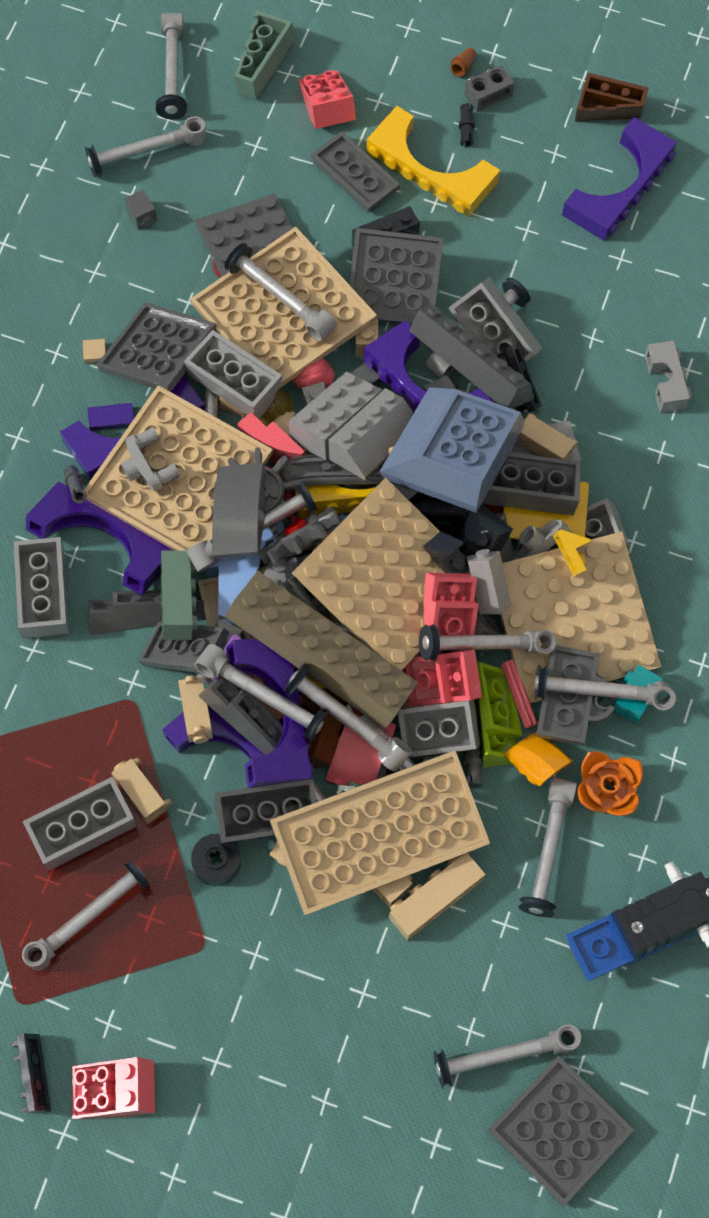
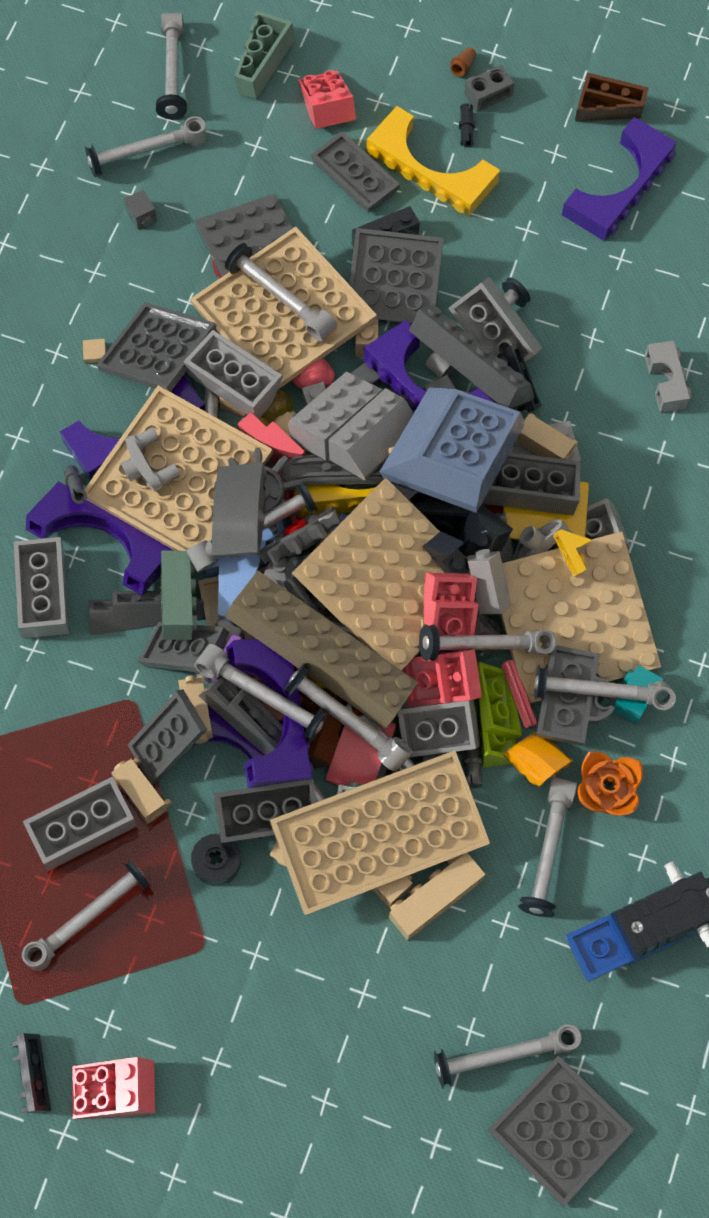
(110, 416): dark purple tile -> none
(167, 736): none -> dark grey plate

